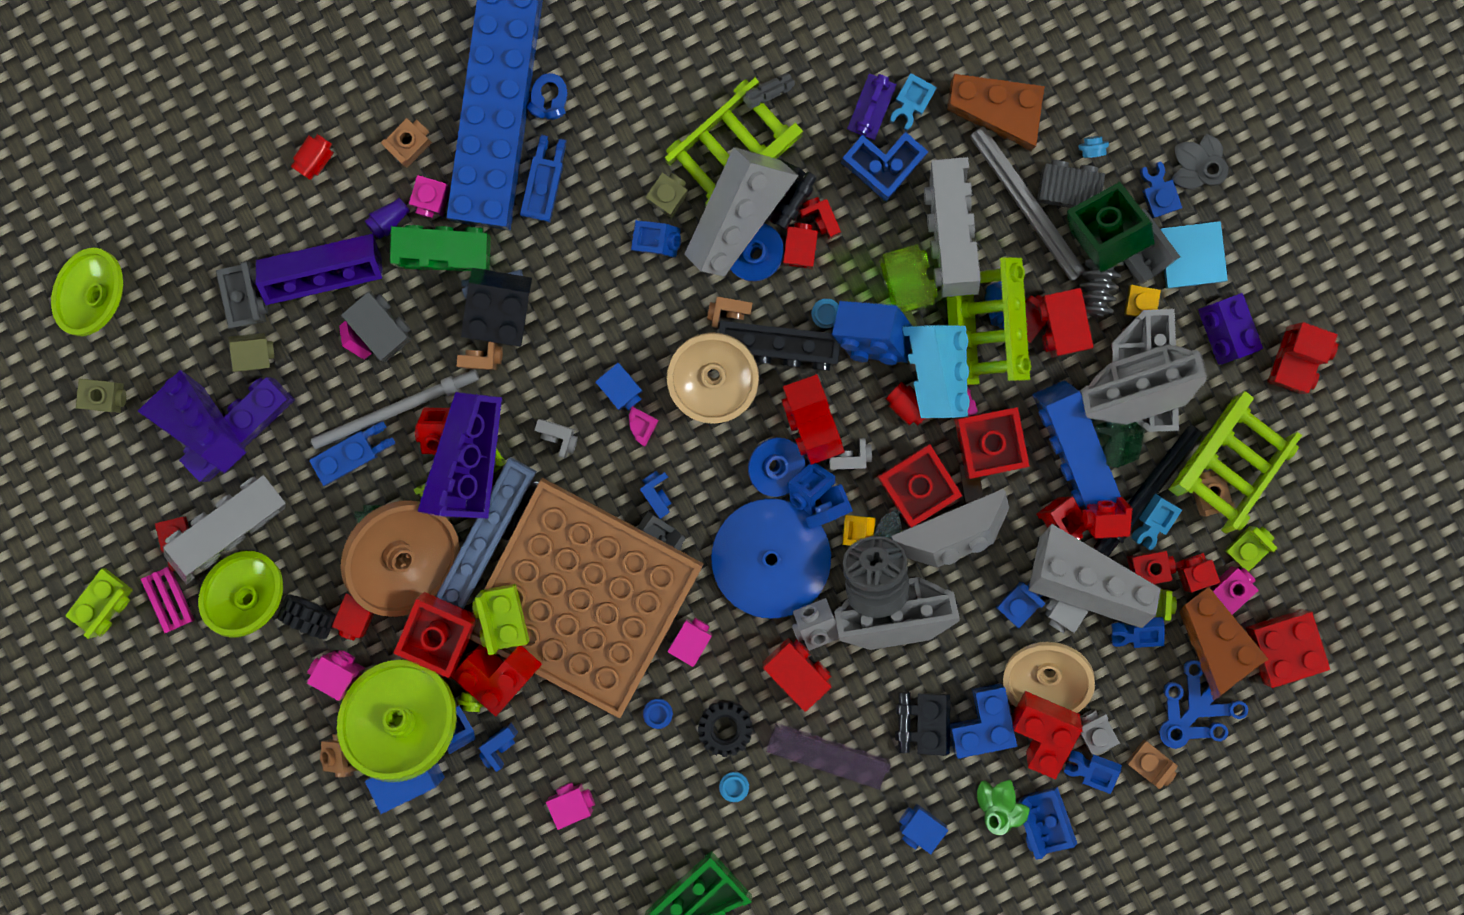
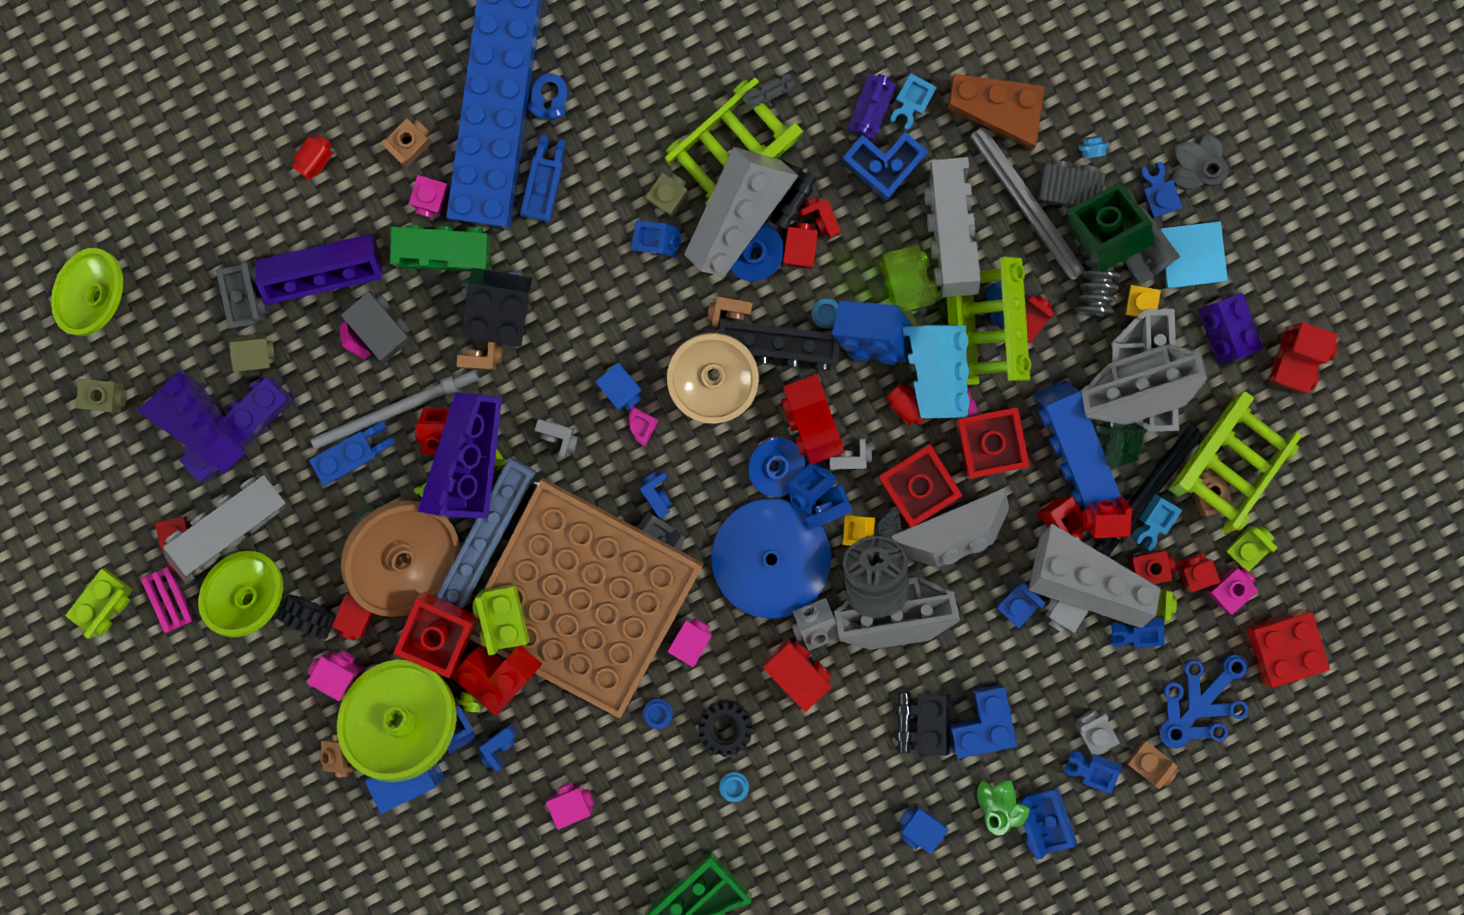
(382, 219): dark purple cone -> none
(828, 755): clear purple fence -> none
(971, 487): dark brown piece -> none
(1052, 731): red brick -> none
(1067, 323): red brick -> none
(1068, 684): tan dish -> none
(1220, 642): dark orange wedge -> none

